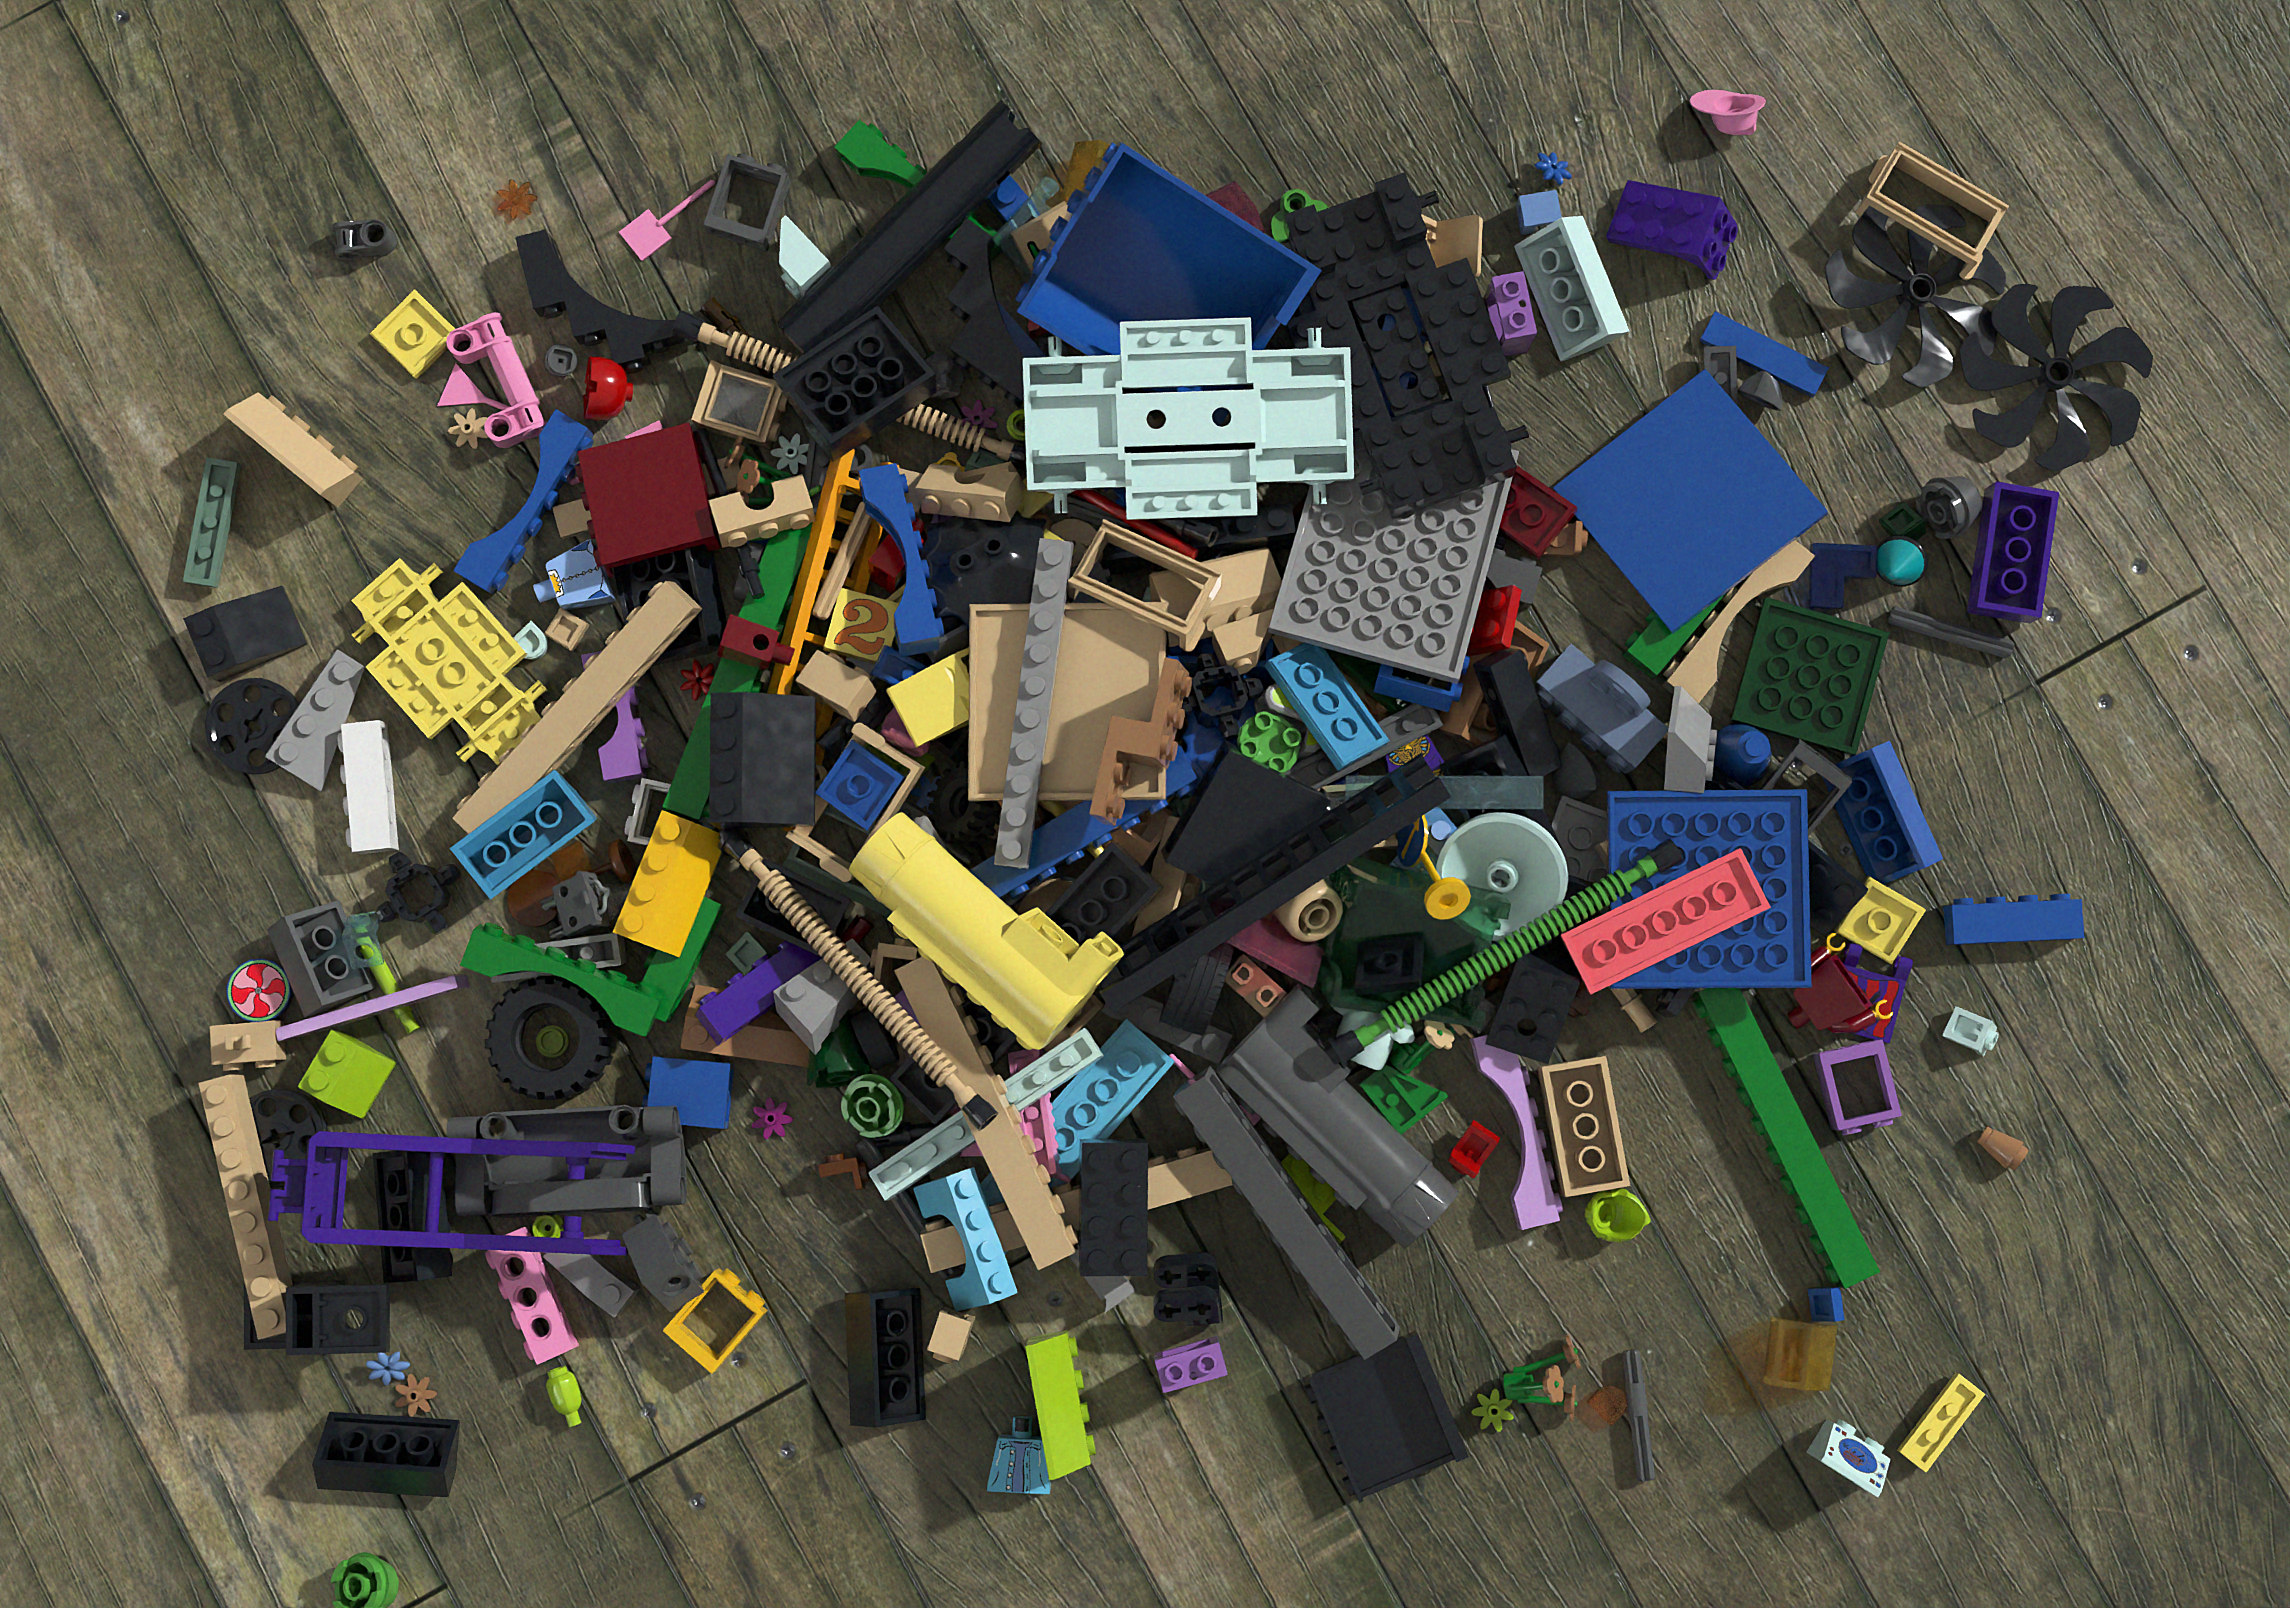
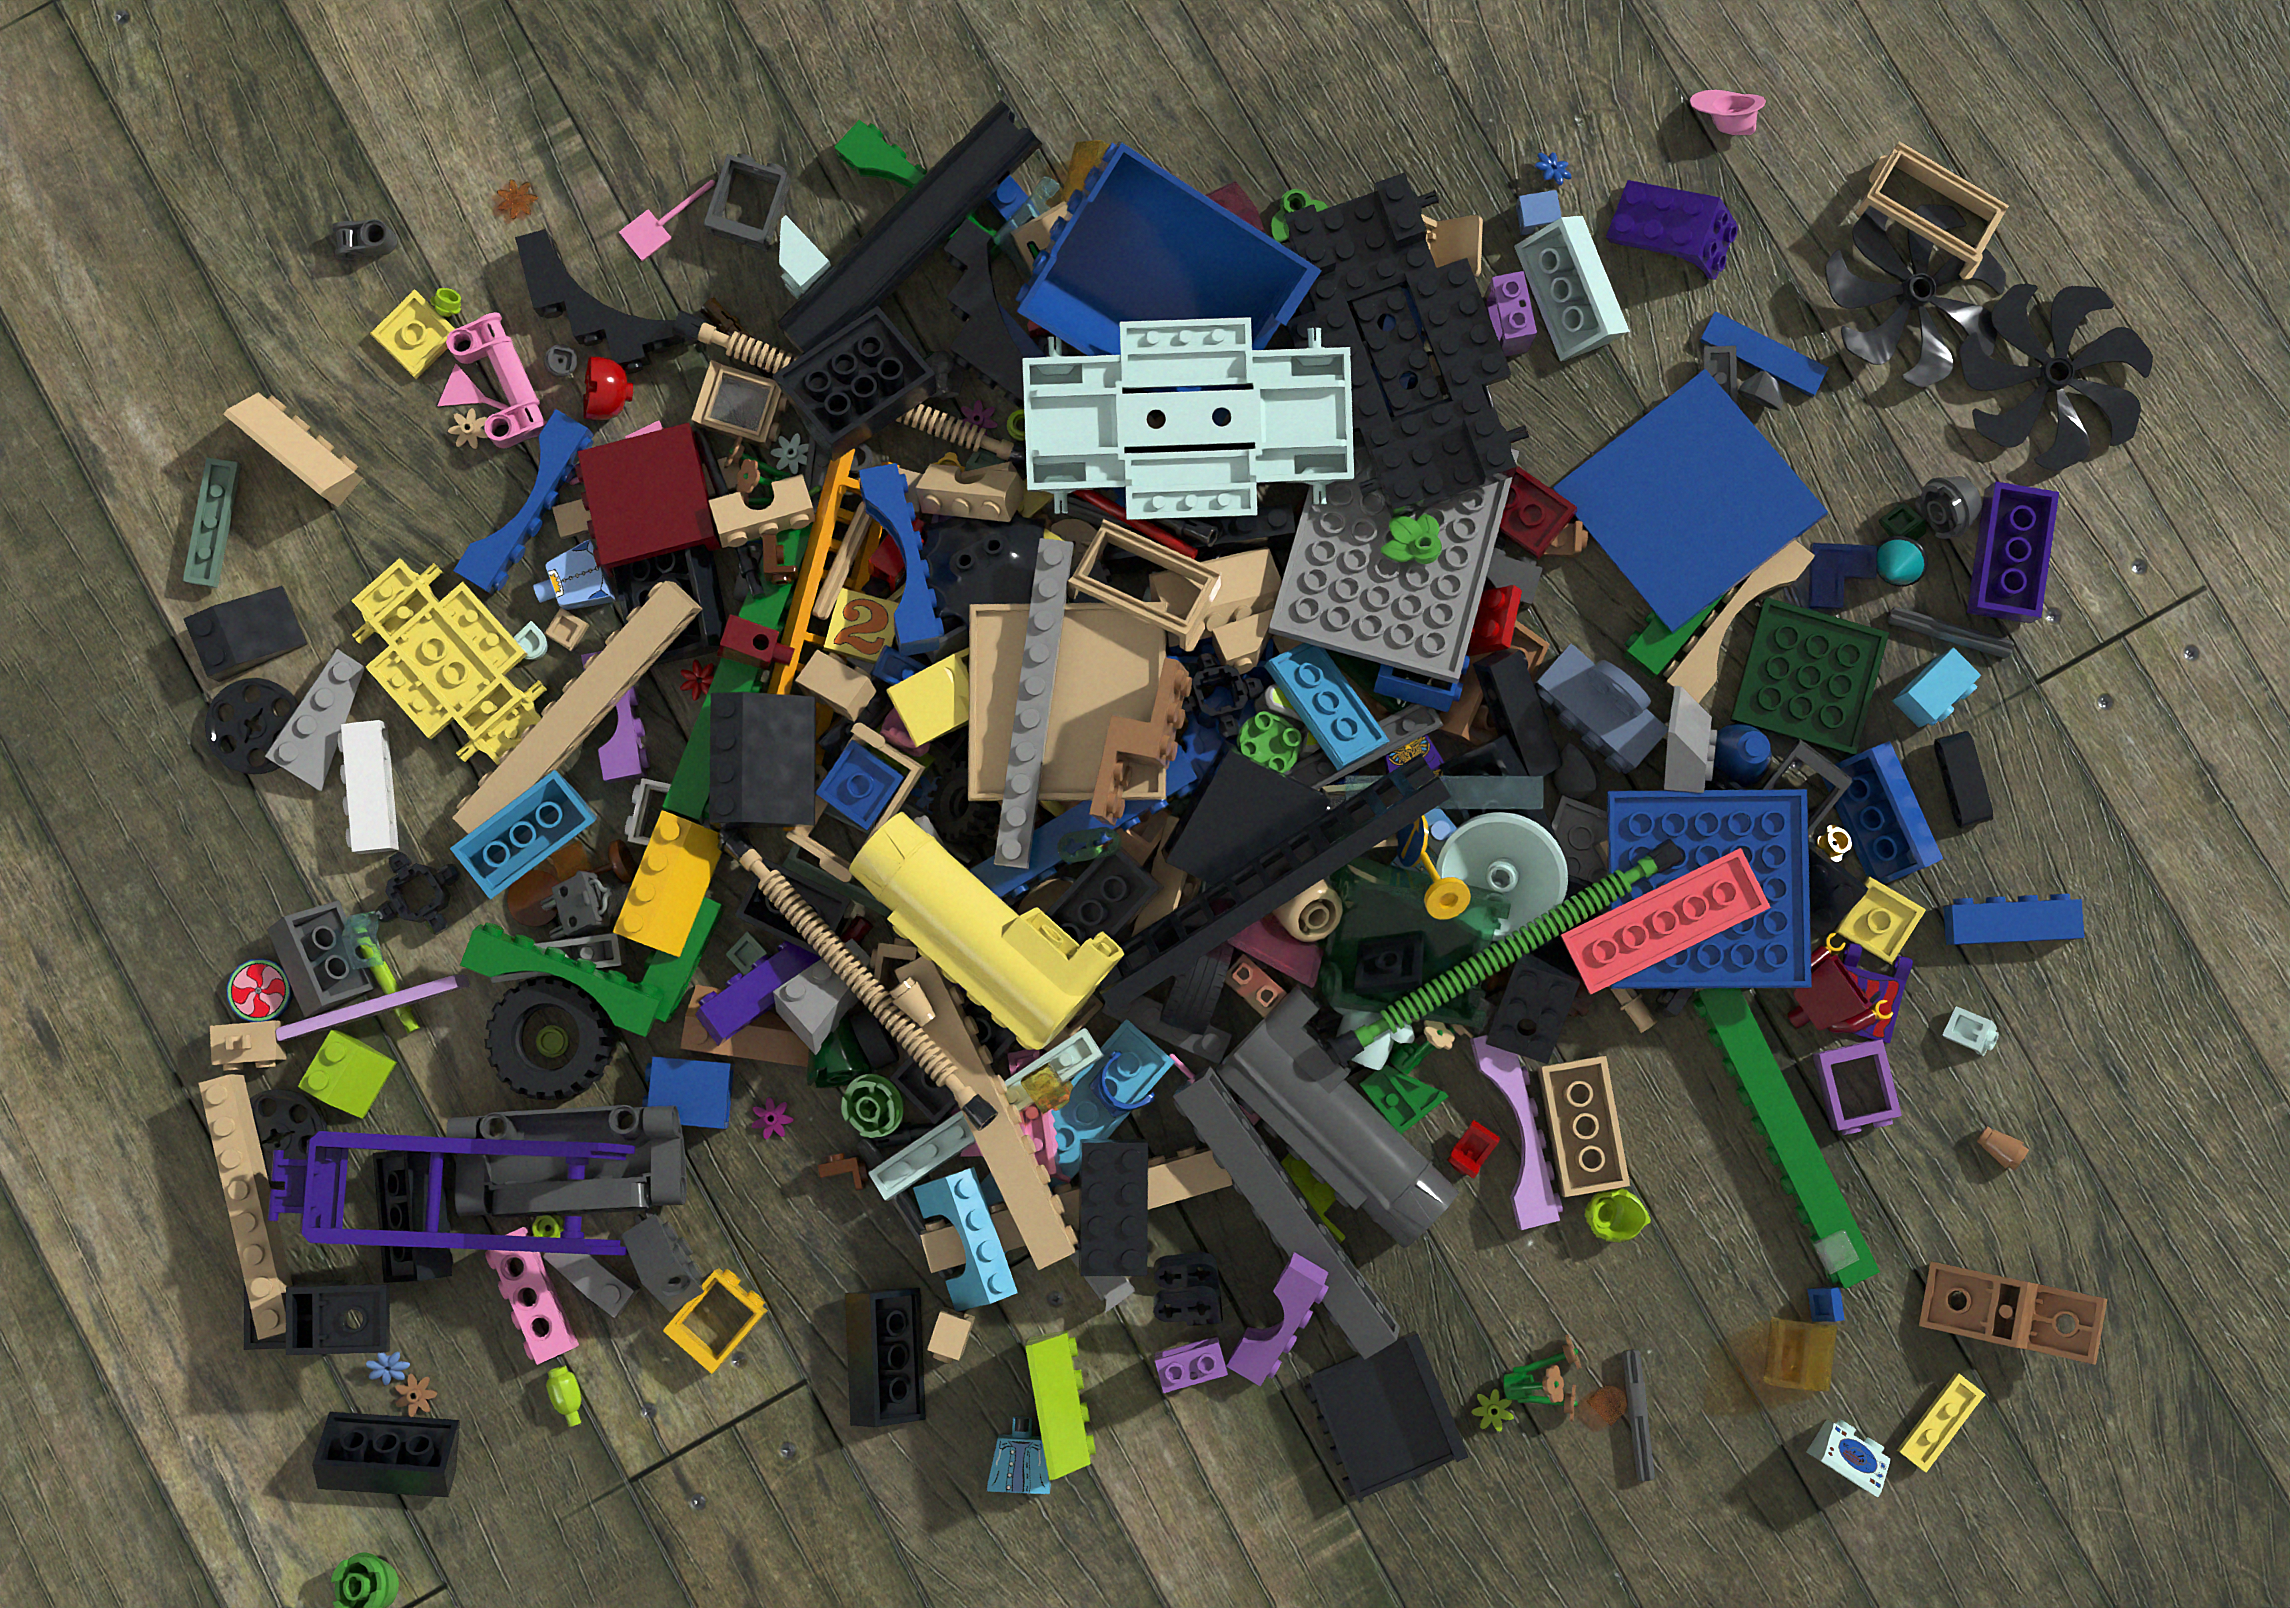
(446, 302): none -> lime plate
(773, 556): none -> reddish brown bracket
(877, 587): none -> black piece
(912, 1001): none -> tan cone
(1047, 1088): none -> clear yellow bracket
(1089, 836): none -> clear green beam
(1101, 1091): none -> blue helmet
(1259, 1349): none -> medium lavender arch
(1410, 537): none -> bright green plate
(1836, 1251): none -> clear plate
(1839, 837): none -> yellow plate
(1936, 688): none -> medium azure brick
(1963, 779): none -> black beam
(2013, 1312): none -> medium nougat bracket

